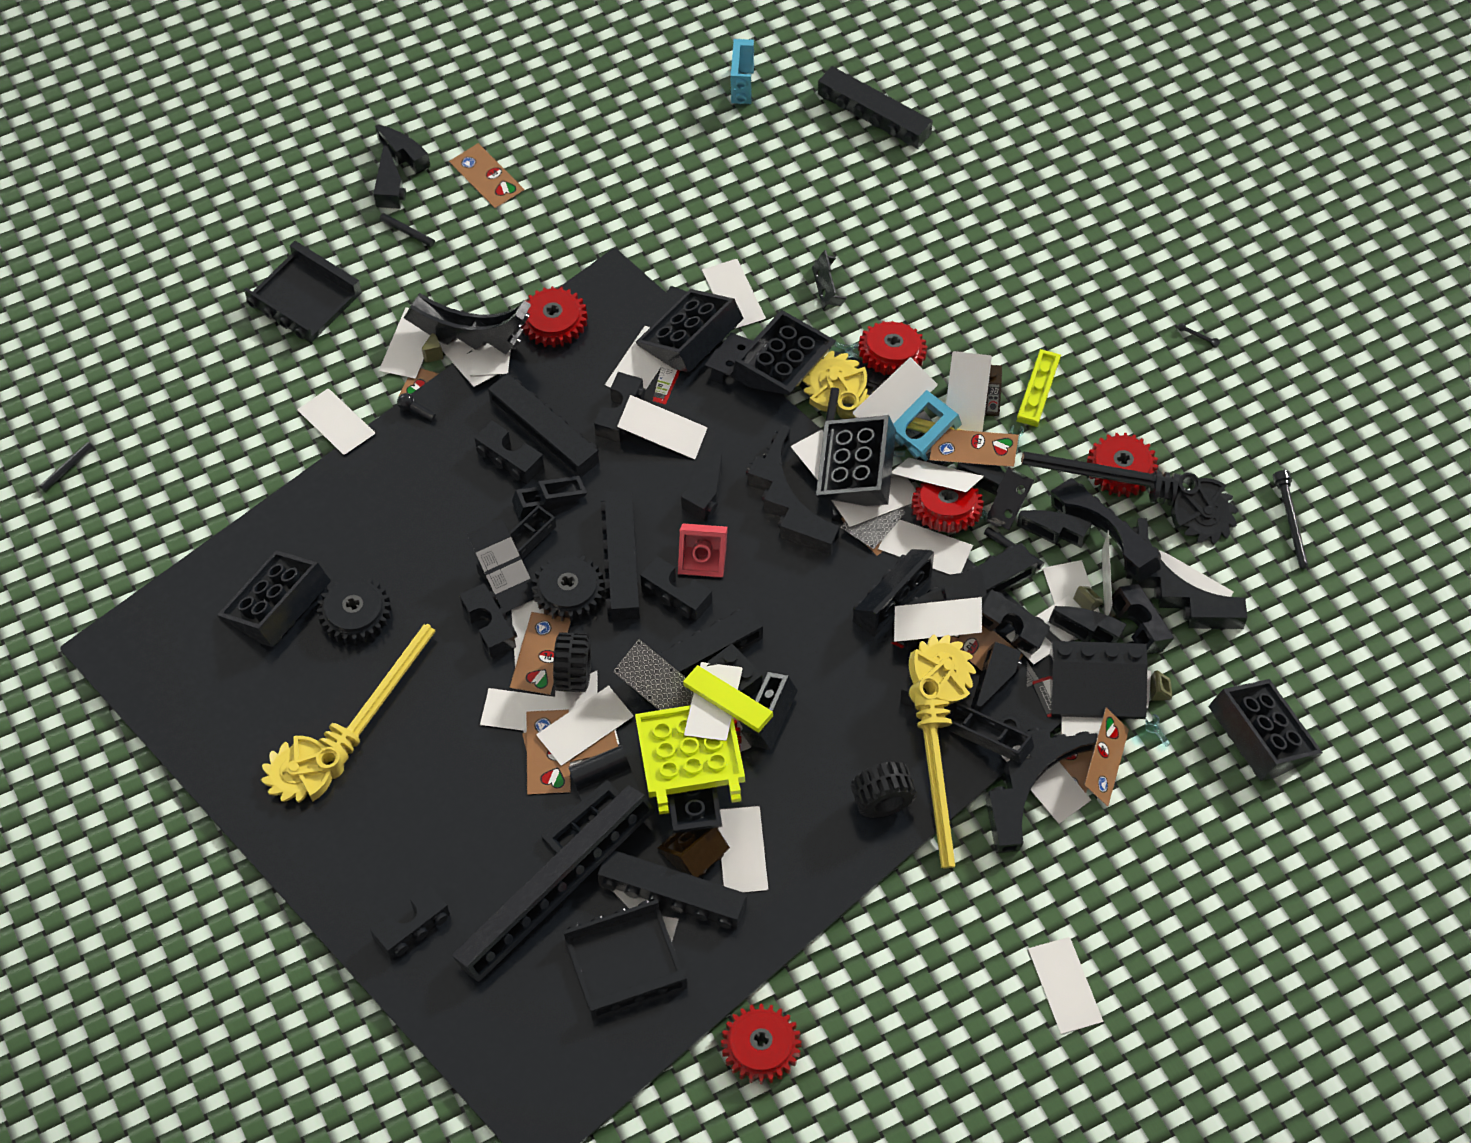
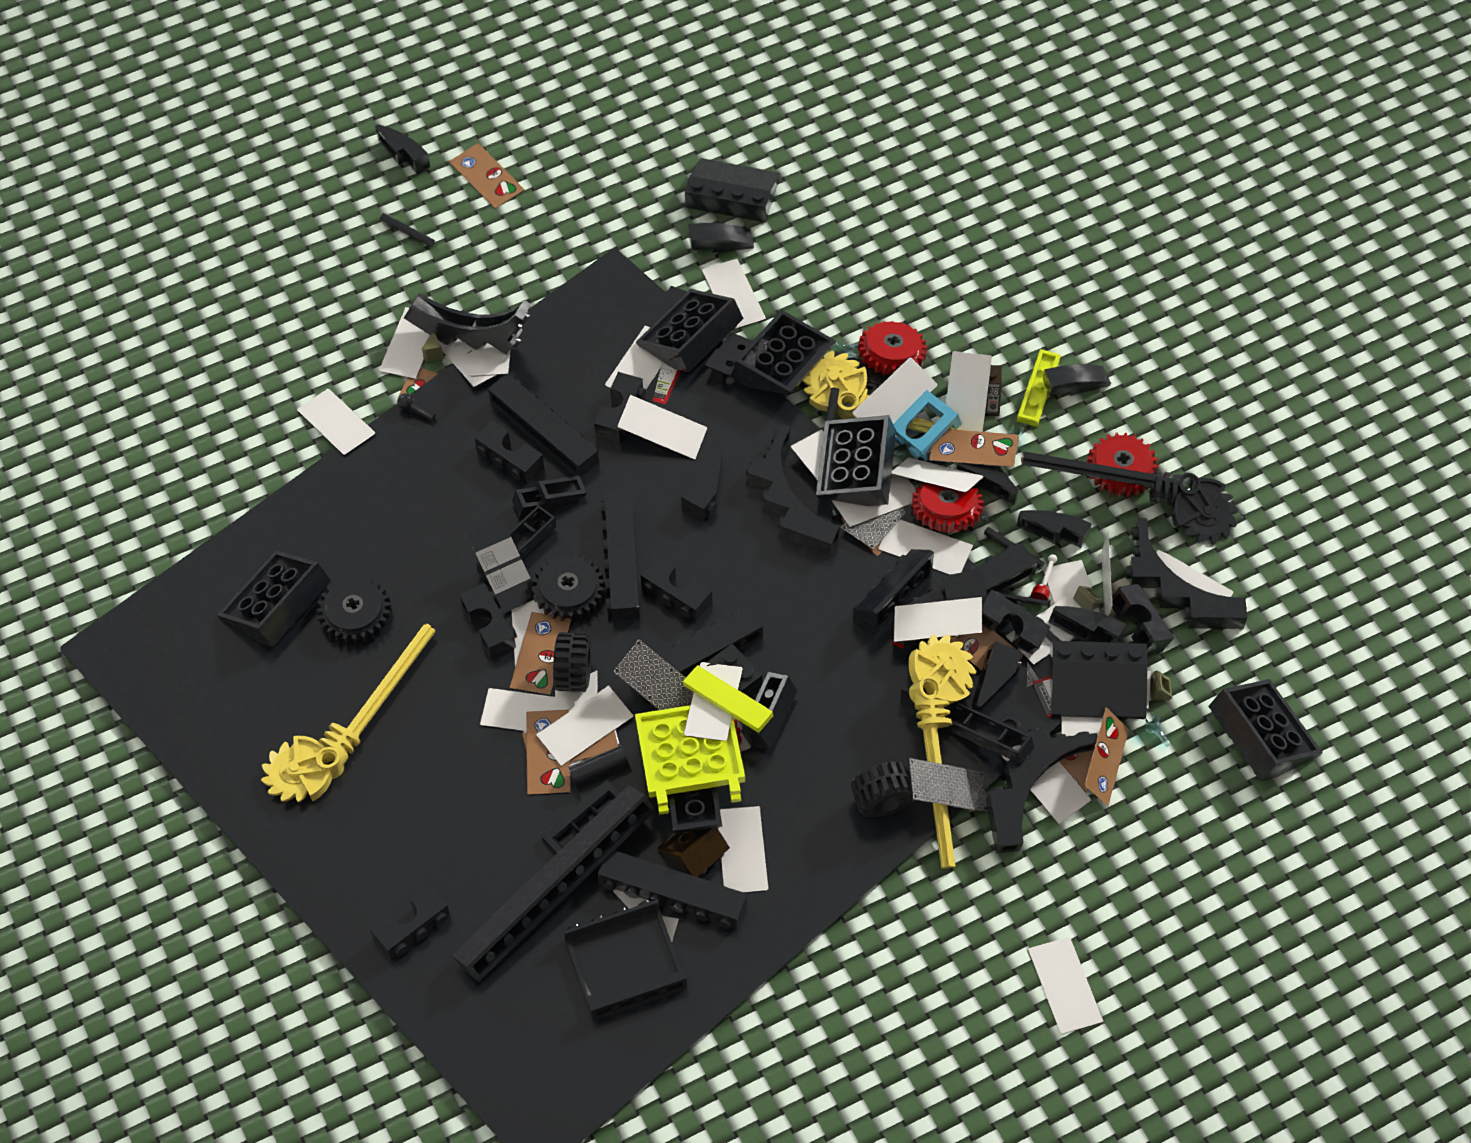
(65, 467): black bar -> none
(304, 293): black panel -> none
(388, 185): black slope -> none
(555, 317): red gear -> none
(702, 550): coral slope -> none
(719, 237): none -> black slope
(731, 190): none -> black slope
(742, 63): medium azure panel -> none
(764, 1060): red gear -> none
(825, 281): black piece -> none
(875, 107): black brick -> none
(947, 785): none -> flat silver sticker
(1009, 498): black piece -> none
(1027, 600): none -> black piece
(1042, 591): none -> hinge
(1075, 379): none -> black slope
(1139, 557): black arch -> none
(1214, 342): black hinge -> none
(1283, 480): black piece -> none

